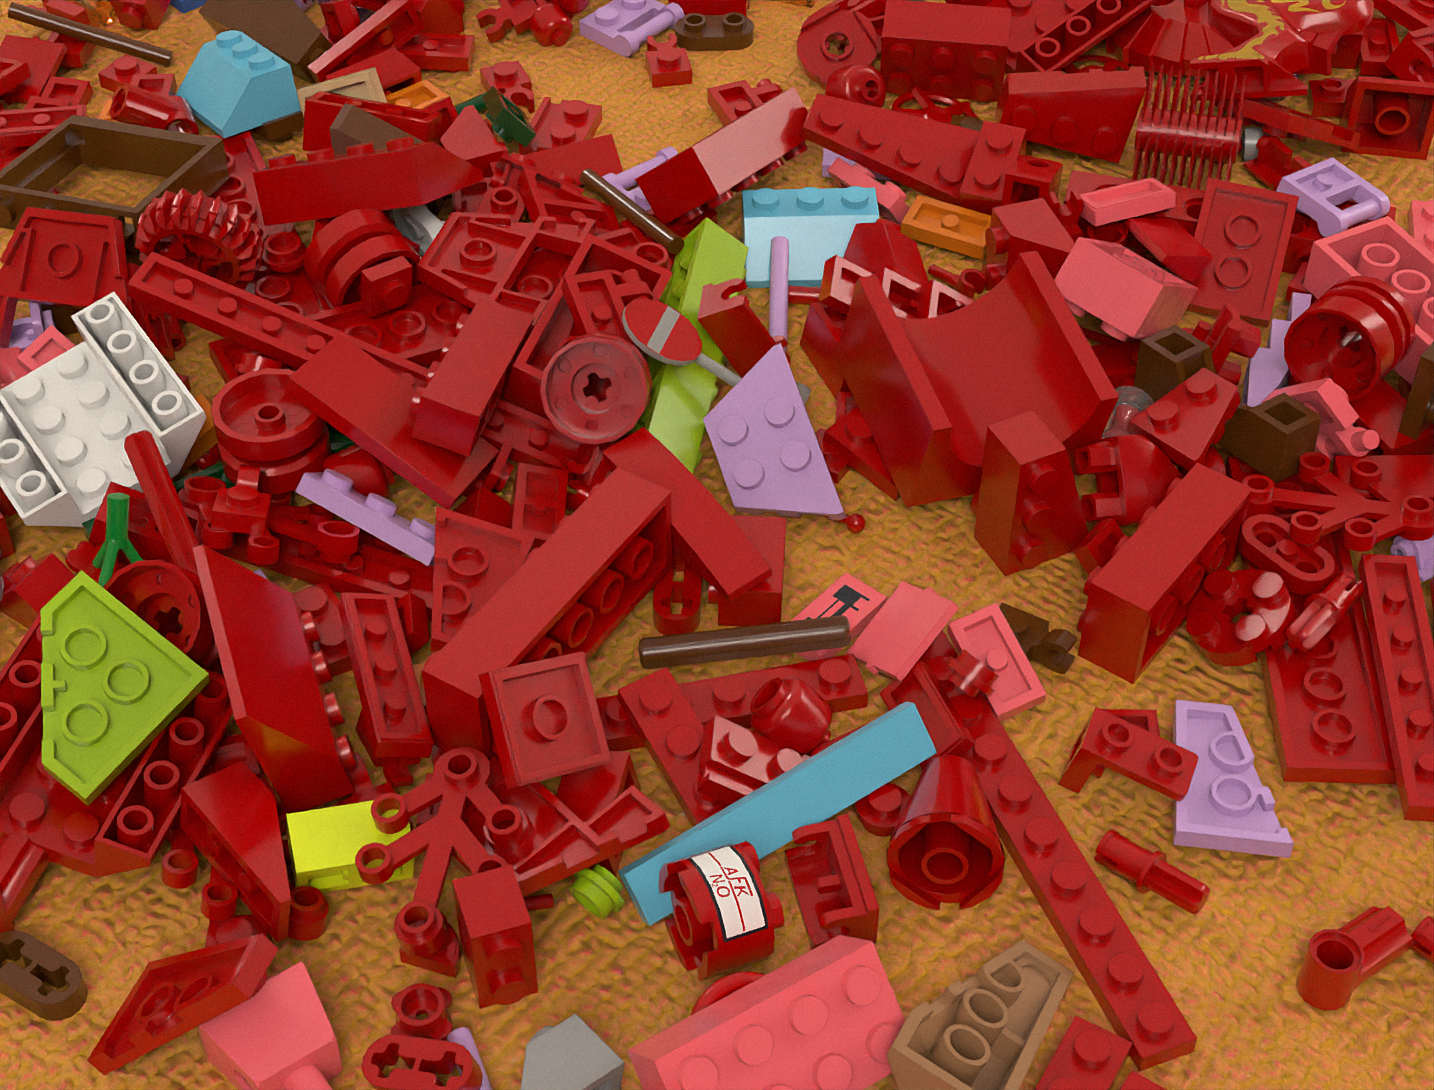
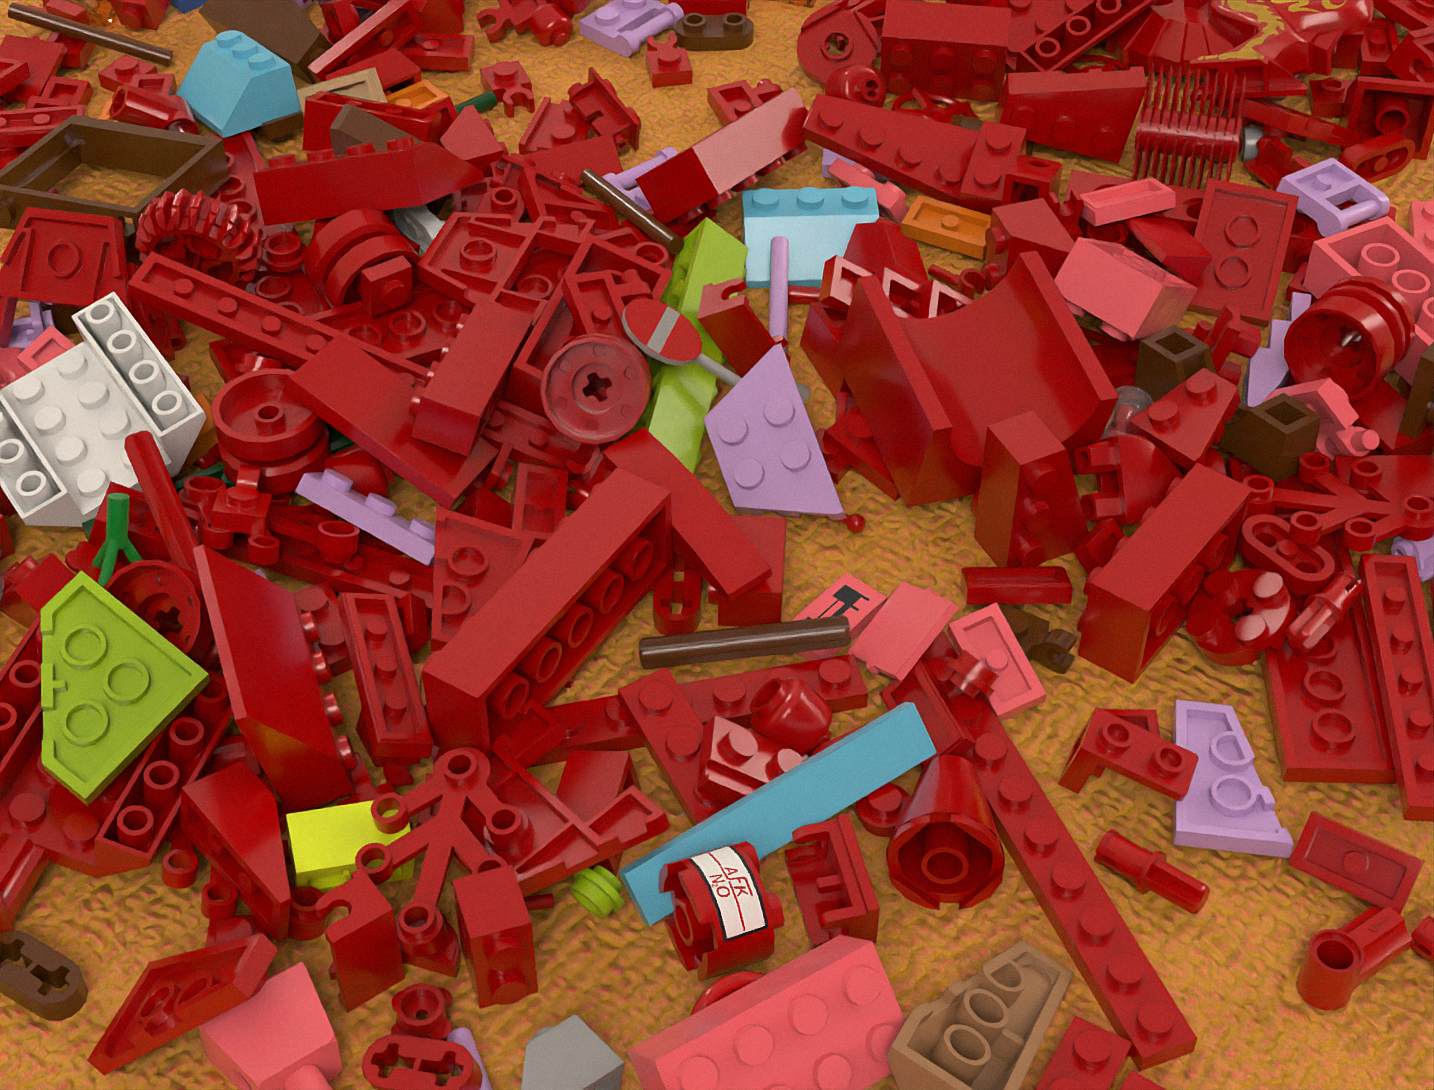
(363, 943): none -> red hinge
(507, 118): dark green plate -> none
(544, 719): red plate -> none
(601, 99): none -> red hinge
(1016, 585): none -> red tile
(1356, 862): none -> red plate
(1379, 156): none -> red plate

